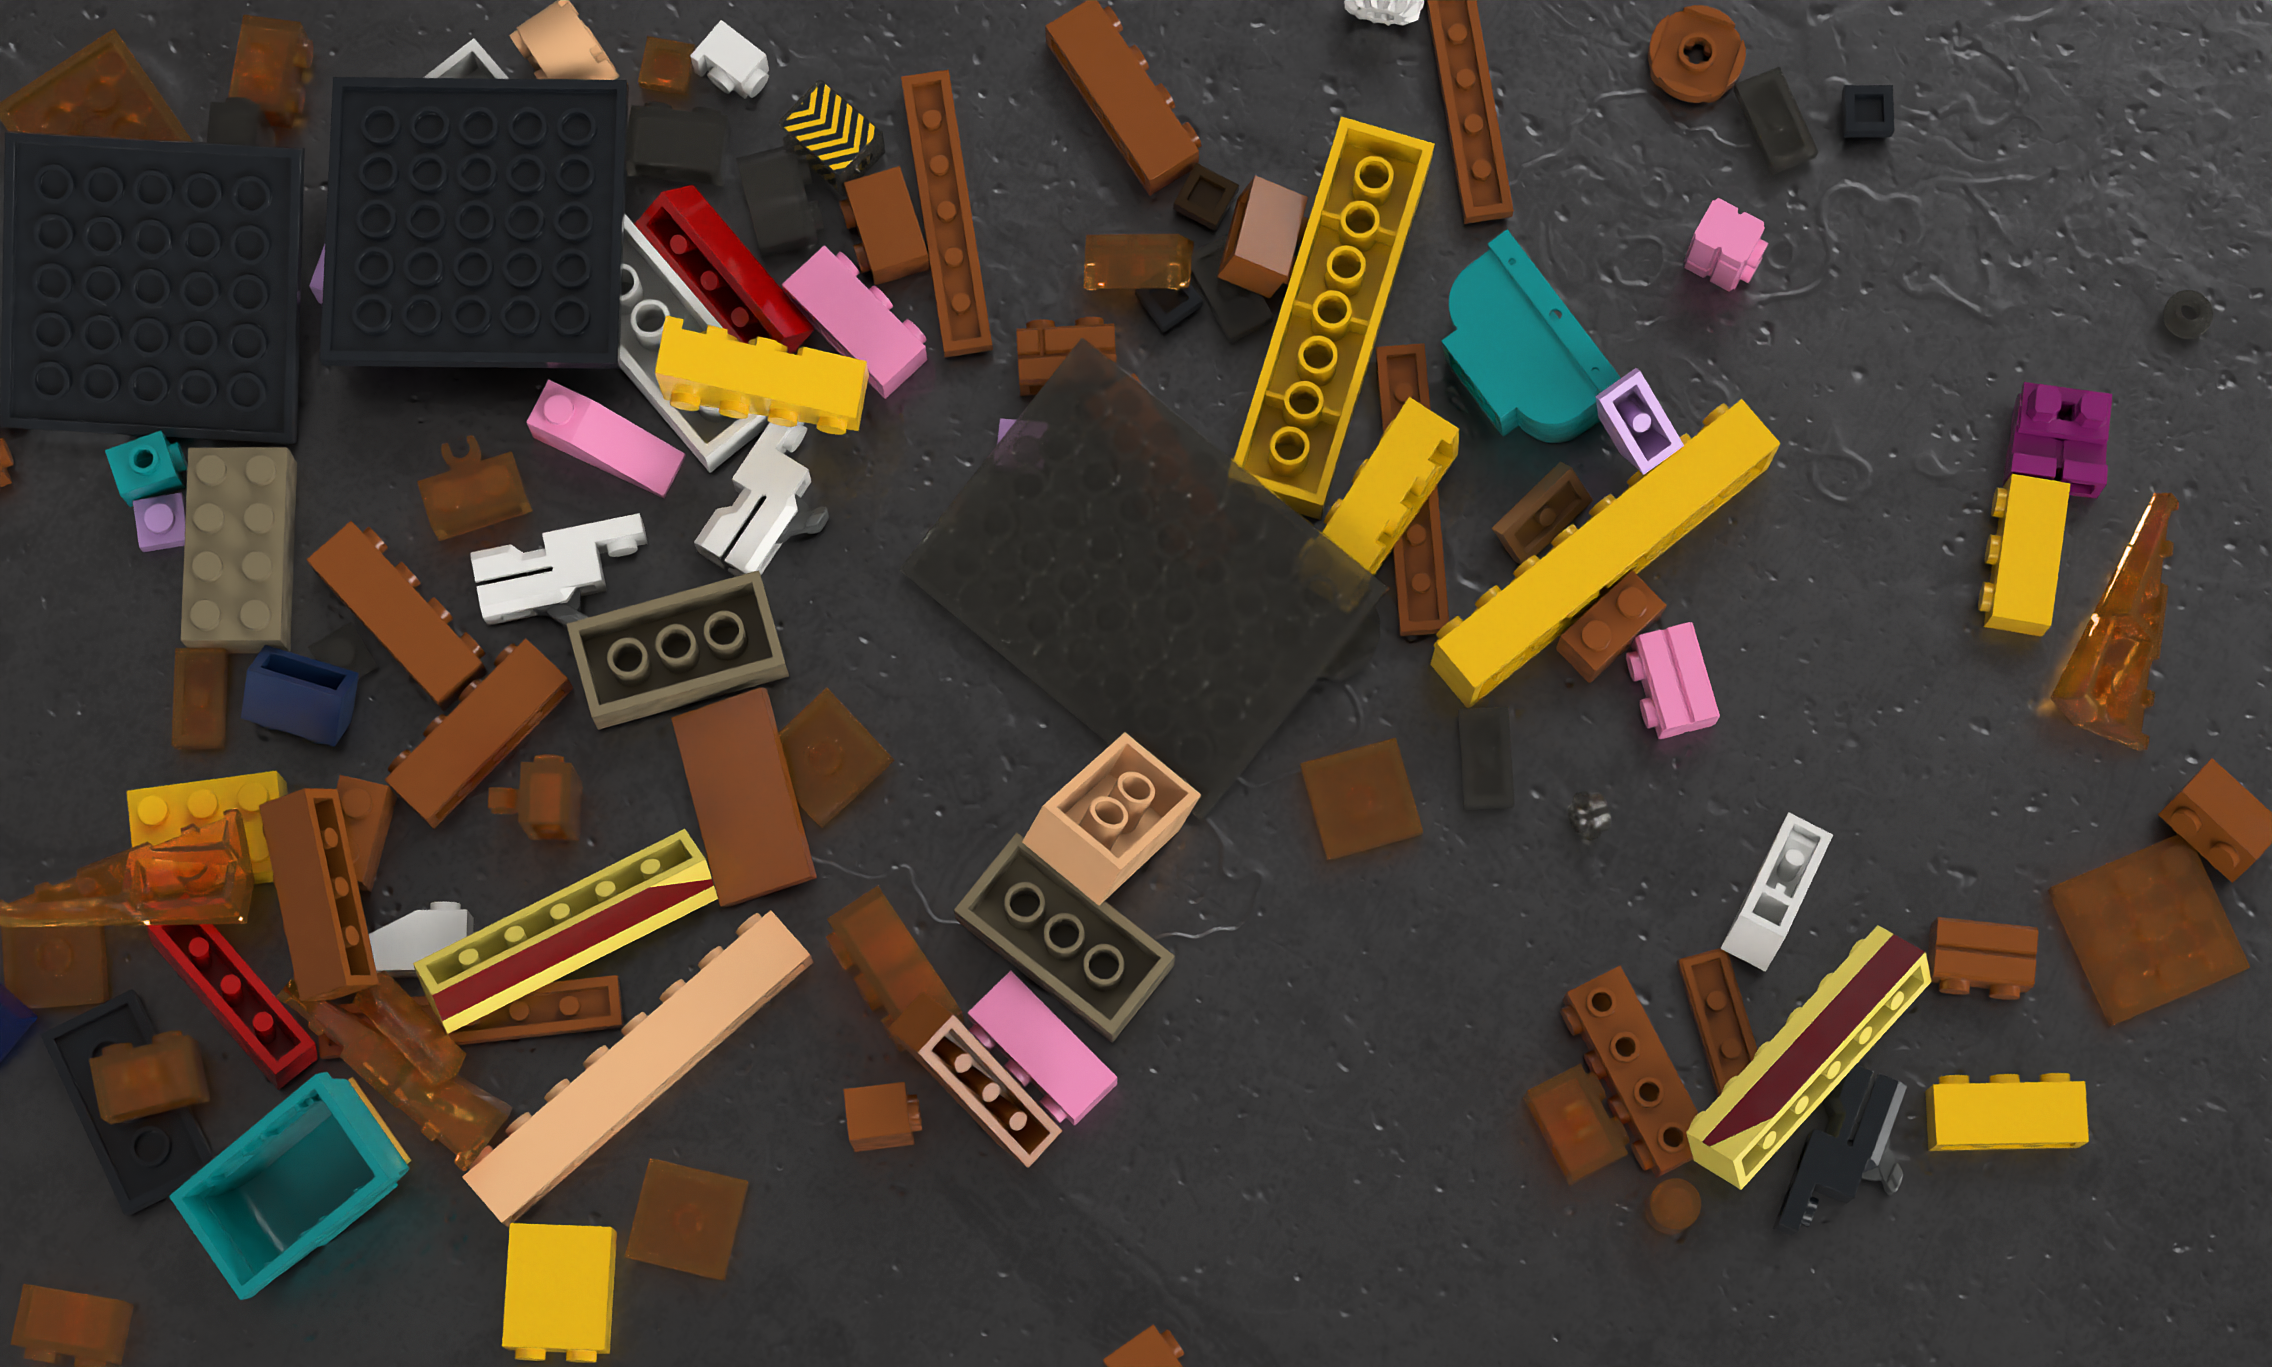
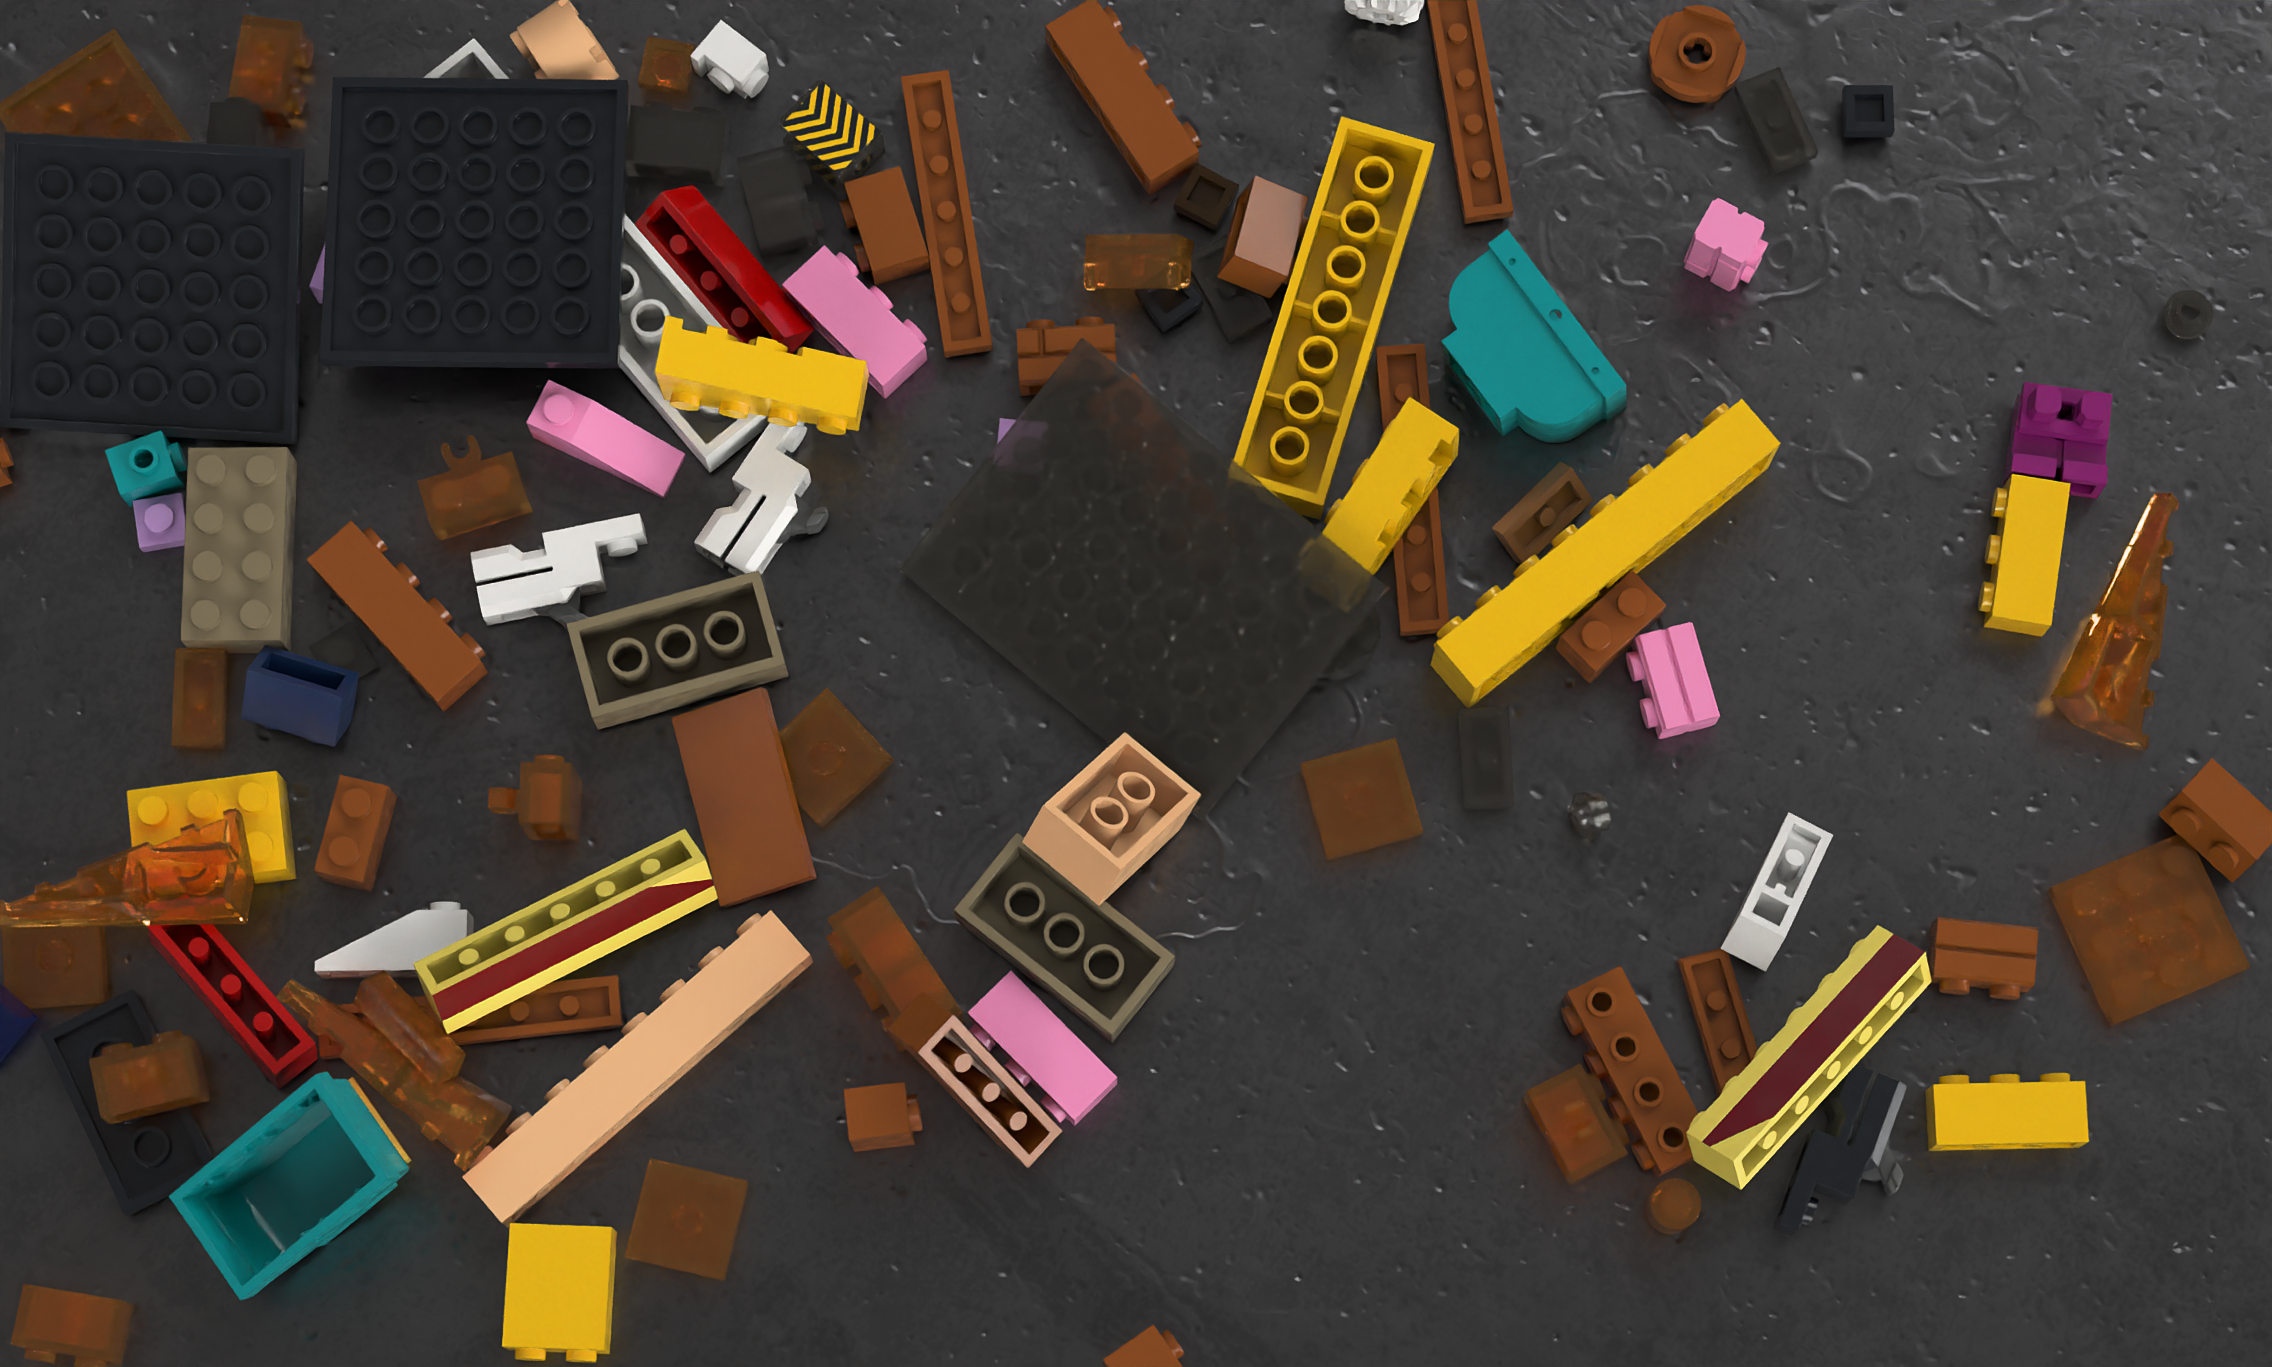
(318, 894): dark orange brick -> none
(477, 732): dark orange brick -> none
(1637, 422): lavender slope -> none

